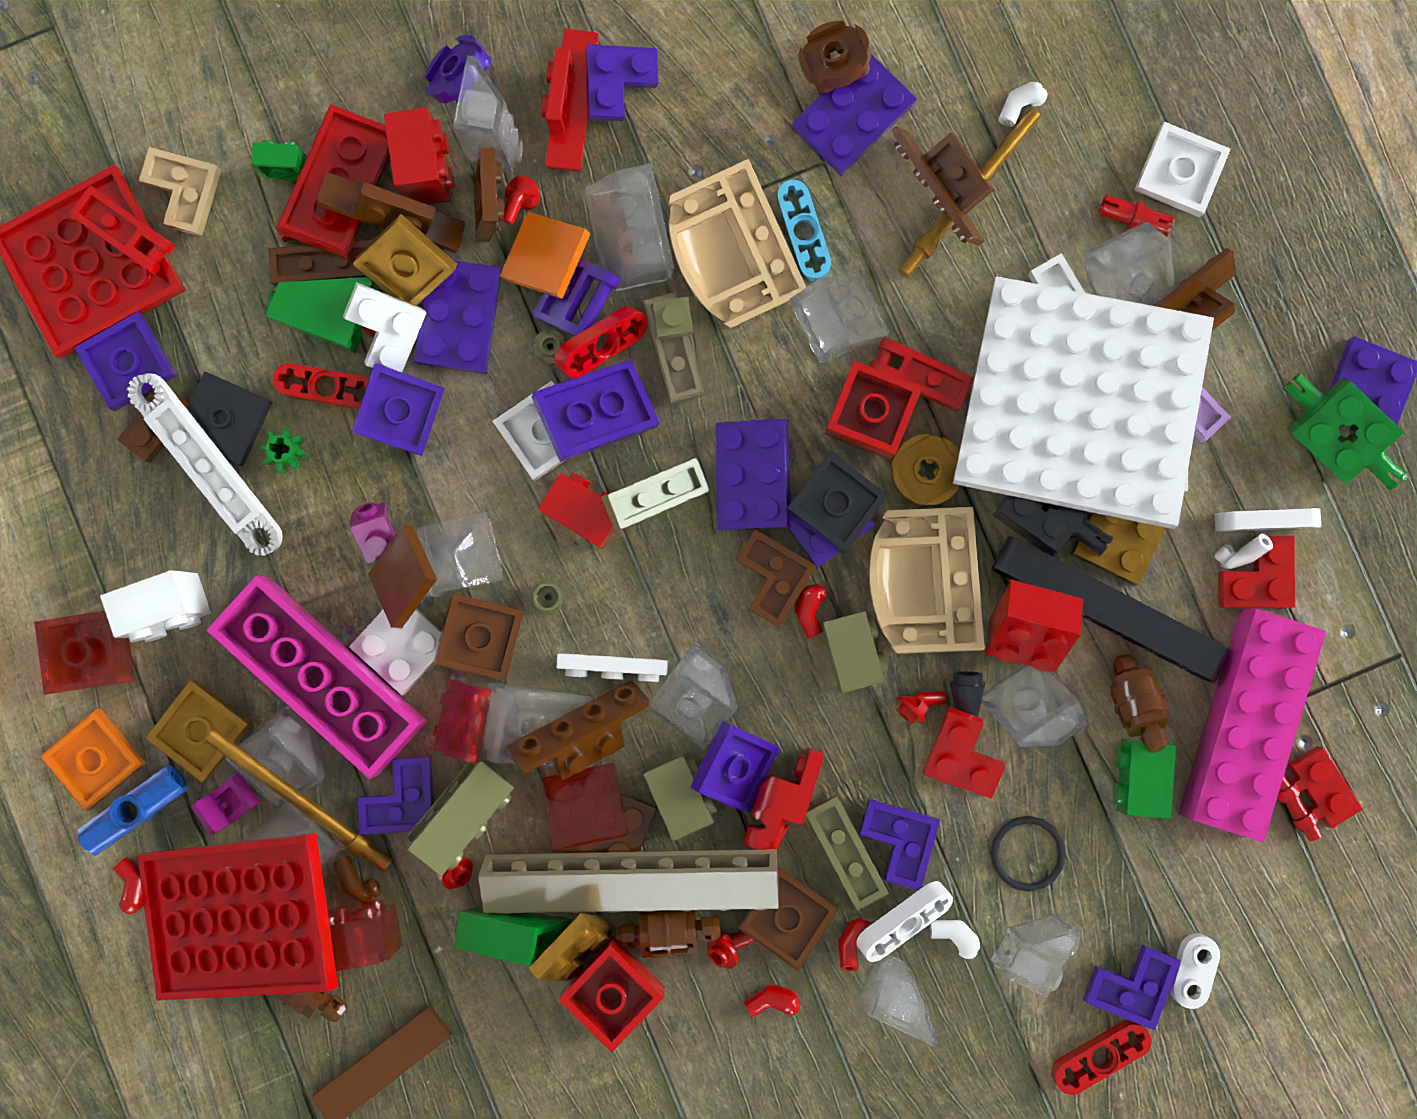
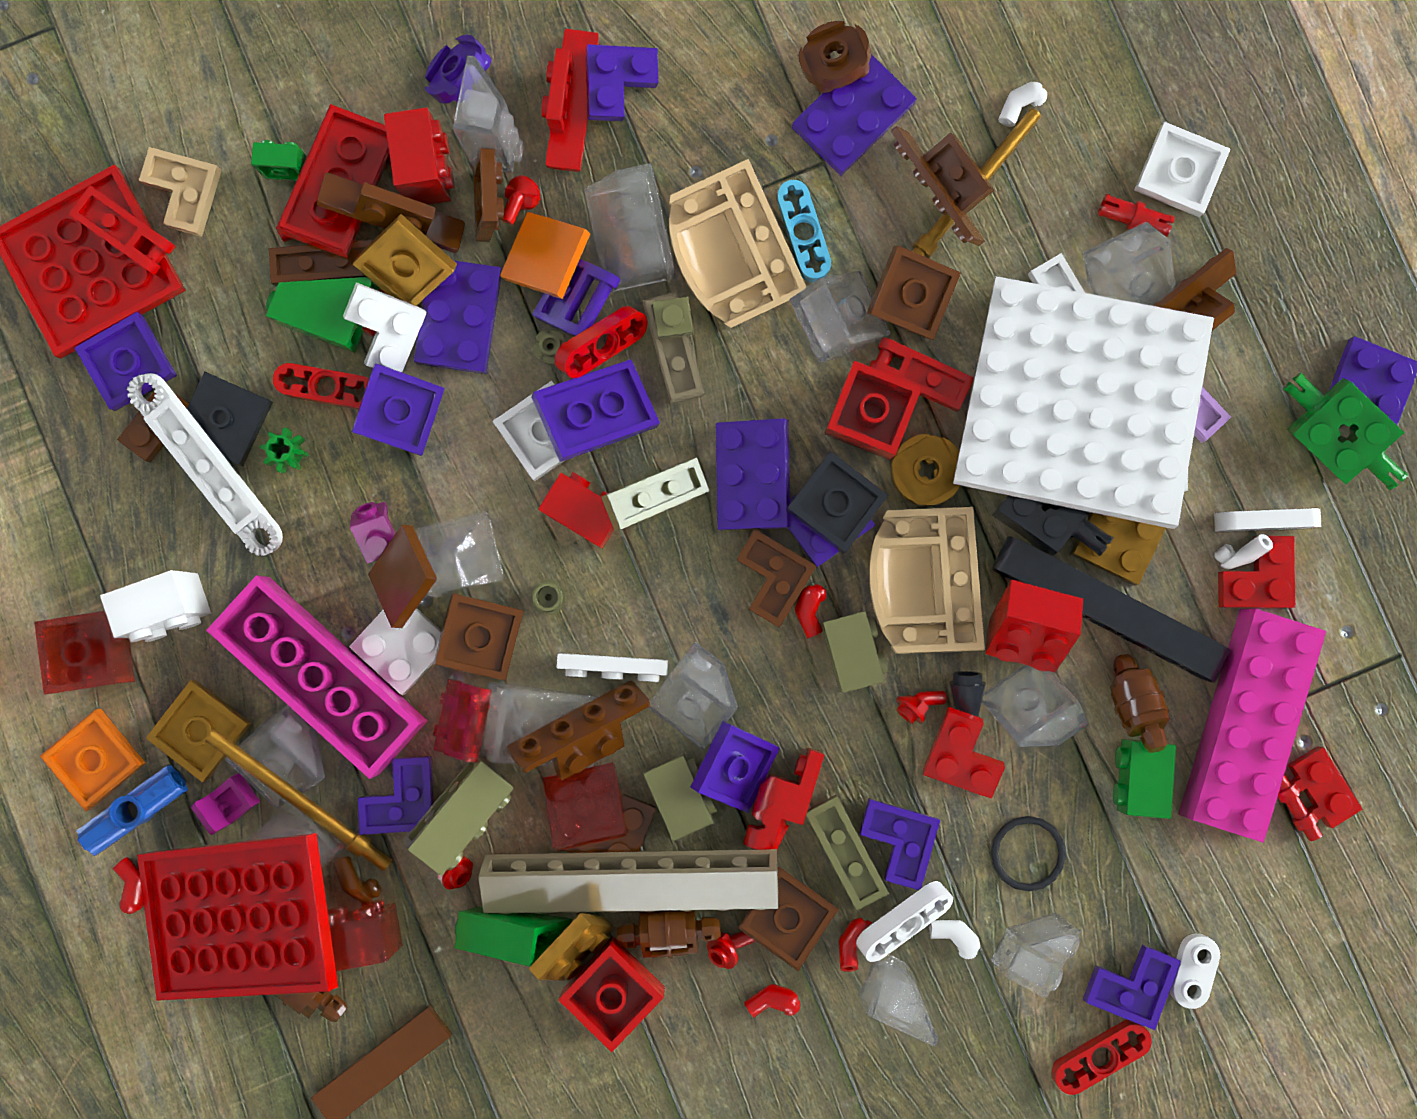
(913, 292): none -> reddish brown plate

